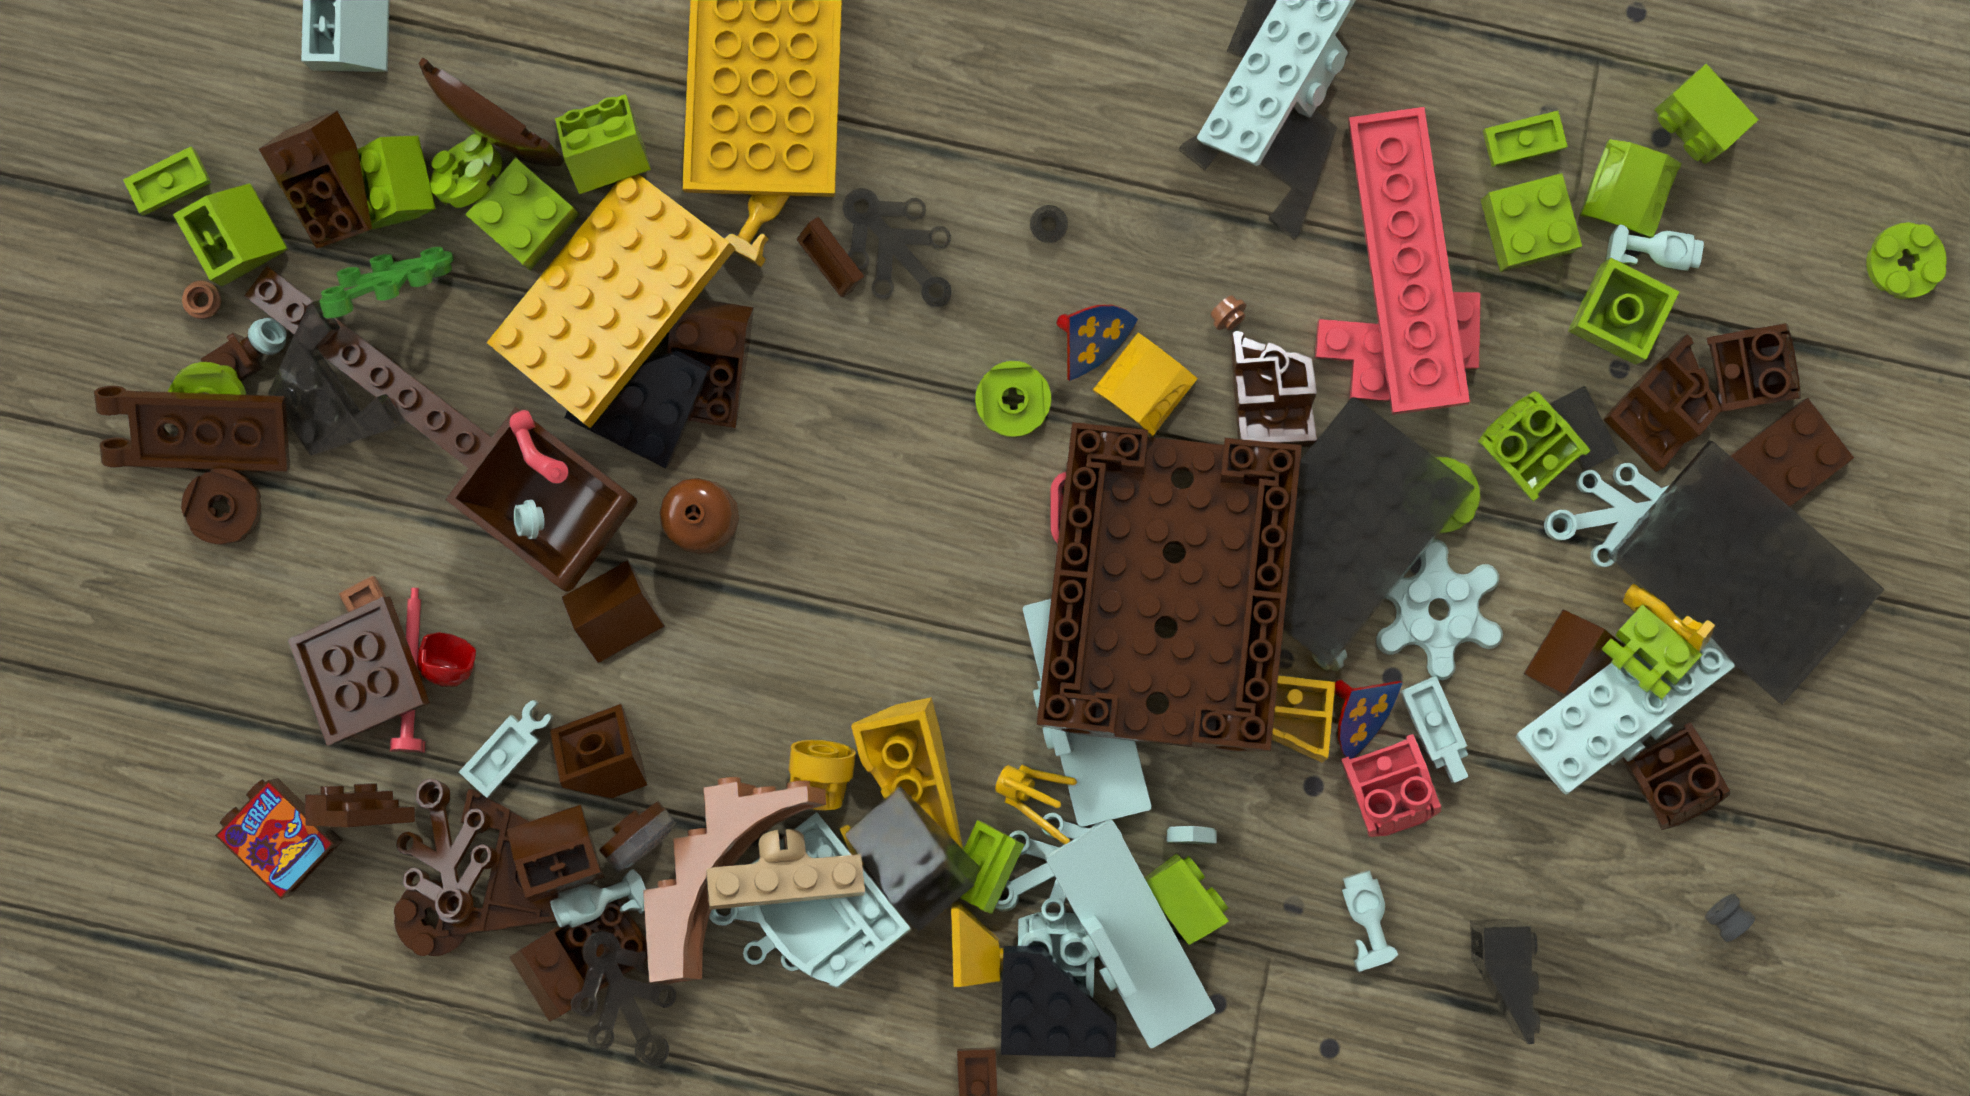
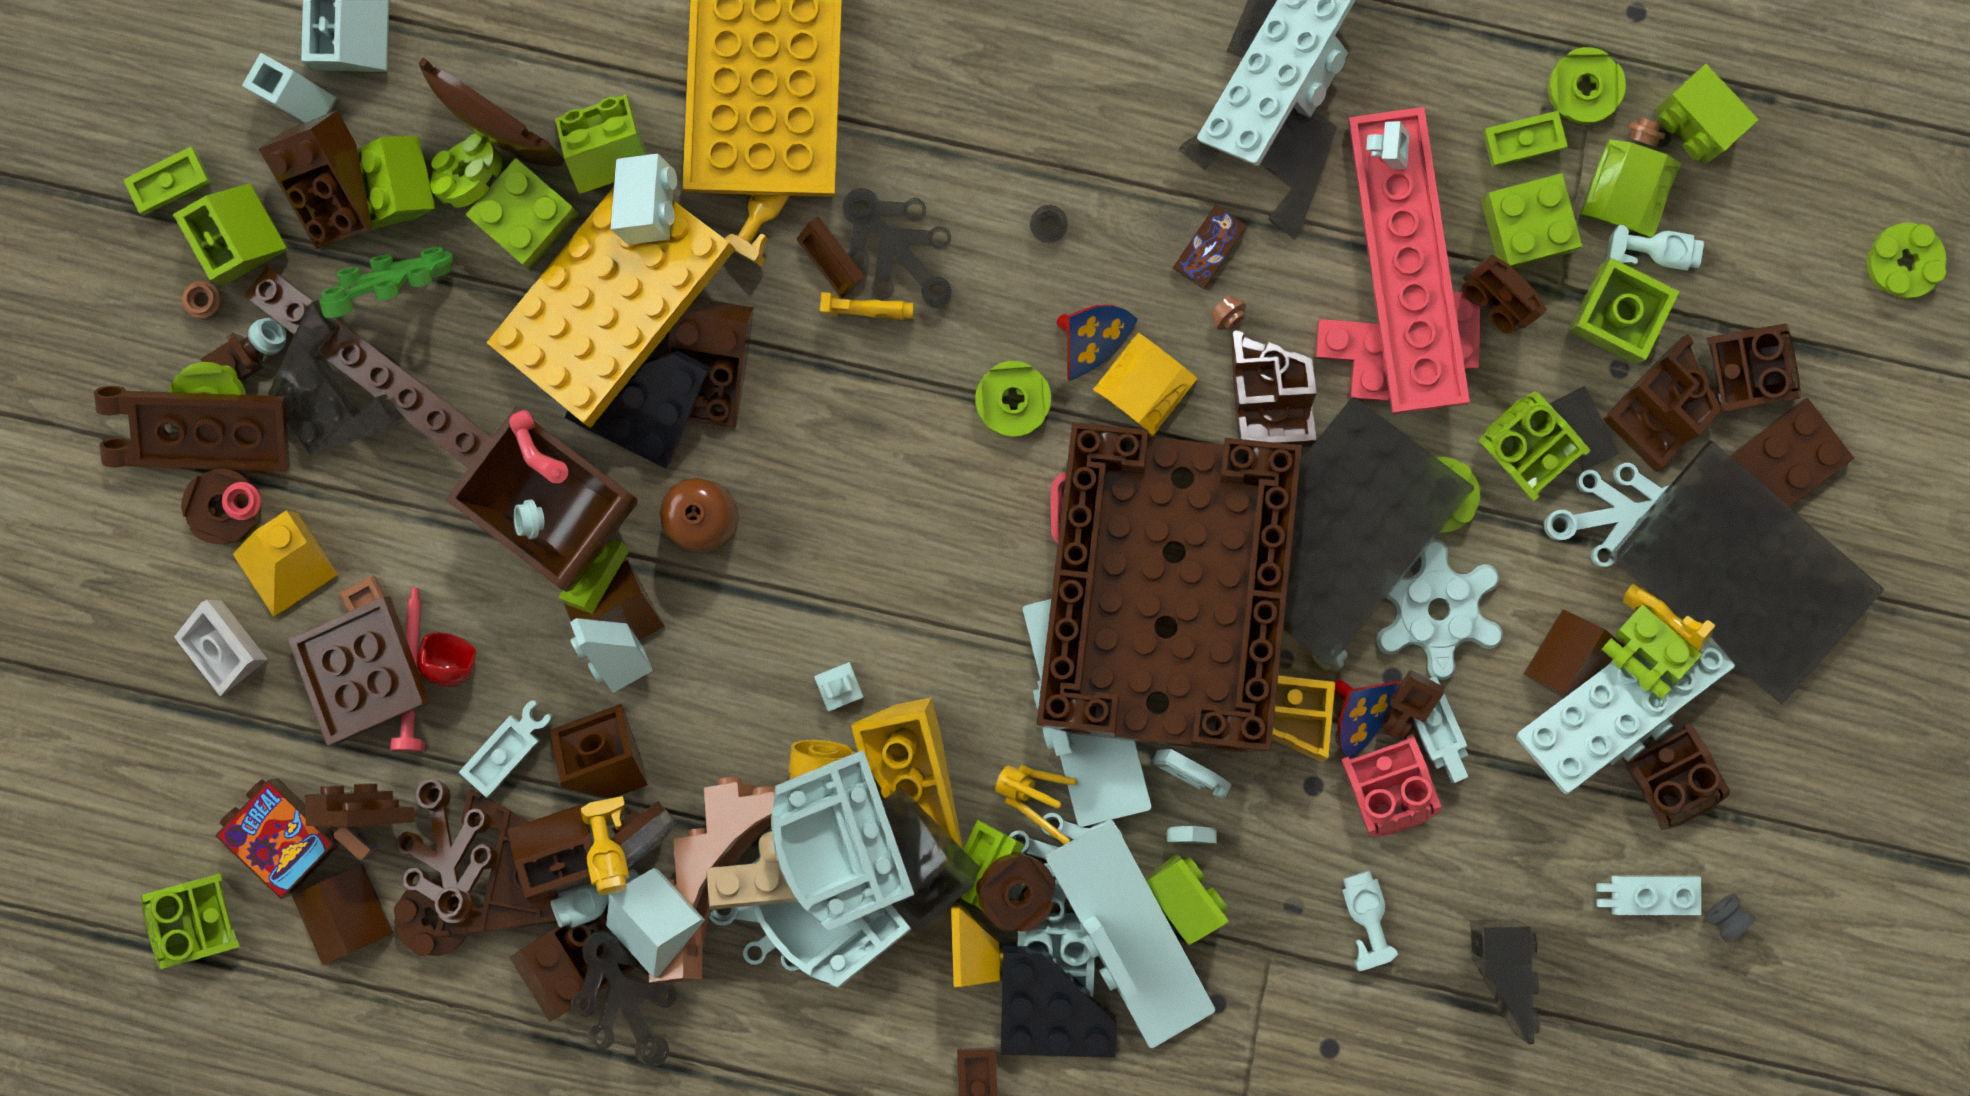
(188, 921): none -> lime slope
(219, 646): none -> white slope
(230, 498): none -> coral plate
(284, 562): none -> yellow slope
(288, 90): none -> light aqua slope
(342, 914): none -> reddish brown slope
(356, 842): none -> nougat tile
(597, 578): none -> lime plate
(605, 858): none -> yellow piece
(612, 651): none -> light aqua slope
(643, 199): none -> light aqua brick
(652, 920): none -> light aqua slope
(832, 306): none -> yellow piece
(837, 843): none -> light aqua slope
(839, 686): none -> light aqua tile
(996, 885): none -> reddish brown plate
(1190, 772): none -> light aqua tile
(1209, 246): none -> tile
(1391, 146): none -> light aqua tile
(1413, 697): none -> reddish brown plate
(1510, 295): none -> reddish brown slope
(1600, 71): none -> lime plate
(1646, 131): none -> nougat plate
(1652, 895): none -> light aqua hinge

